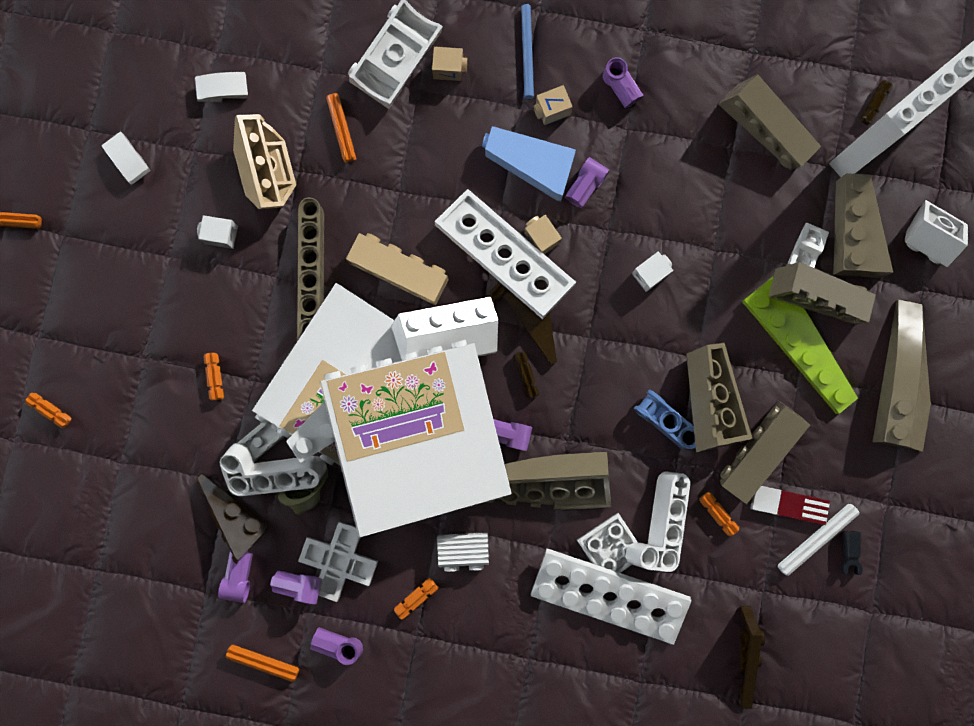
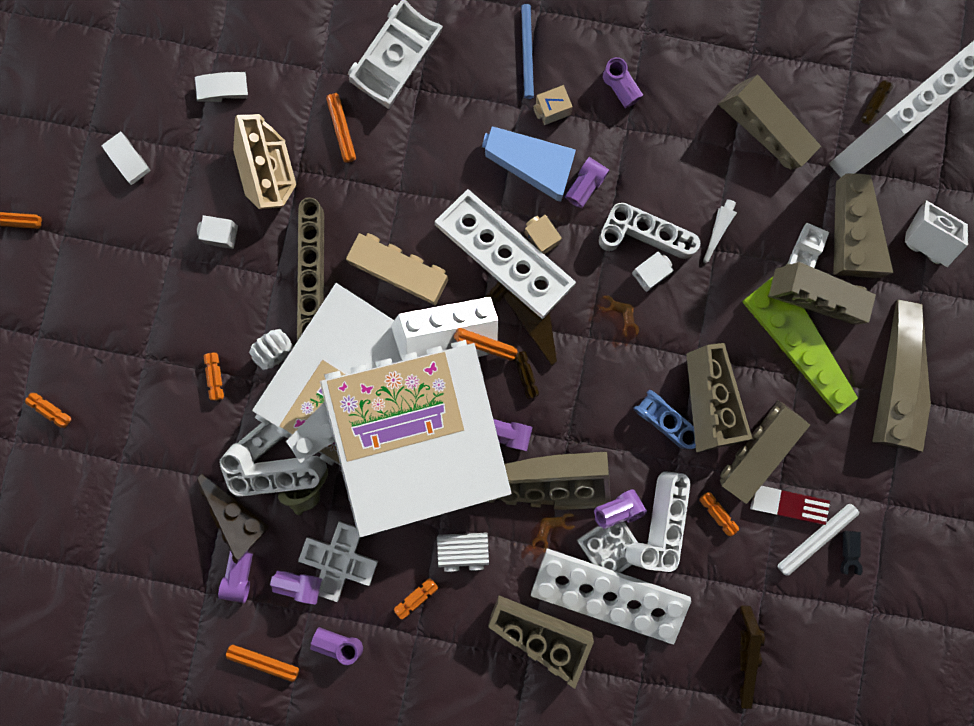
(271, 349): none -> white gear
(448, 63): tan brick -> none
(486, 344): none -> orange axle
(544, 638): none -> dark tan wedge
(546, 524): none -> clear orange arm
(625, 507): none -> medium lavender piece
(627, 311): none -> clear orange arm
(650, 236): none -> white beam
(723, 219): none -> white piece

